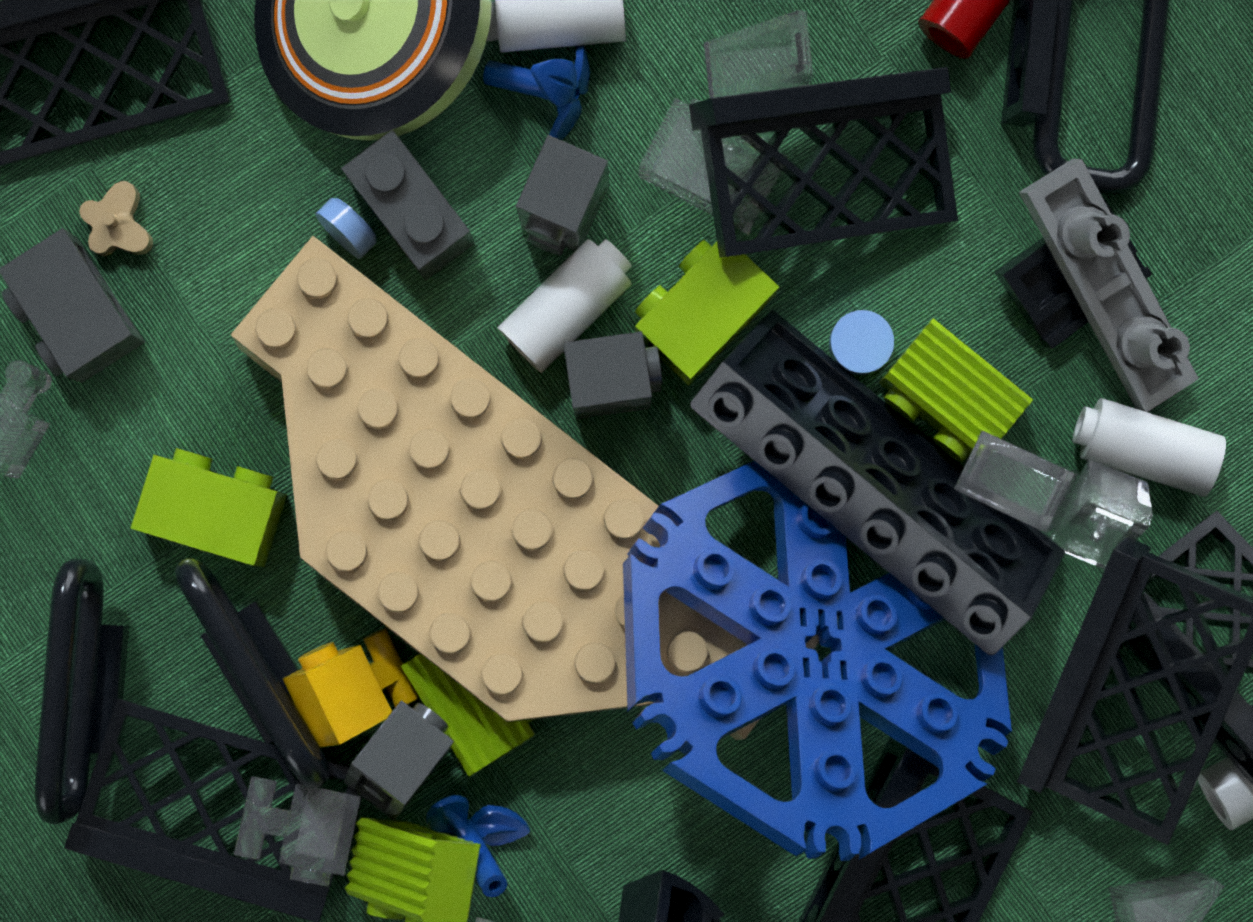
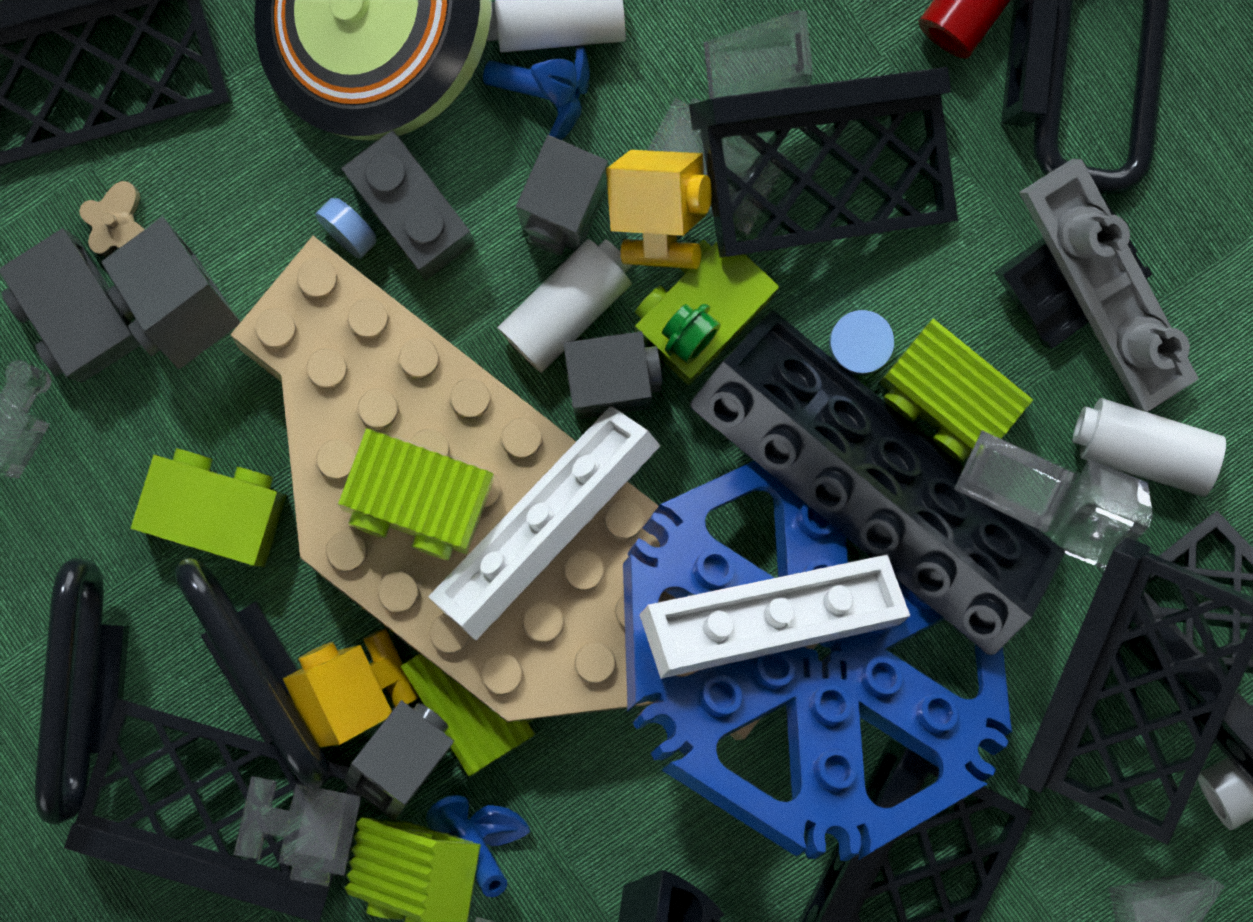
(168, 295): none -> dark grey brick
(416, 494): none -> lime brick
(544, 521): none -> white plate
(661, 198): none -> yellow brick
(690, 332): none -> green plate
(773, 615): none -> white plate

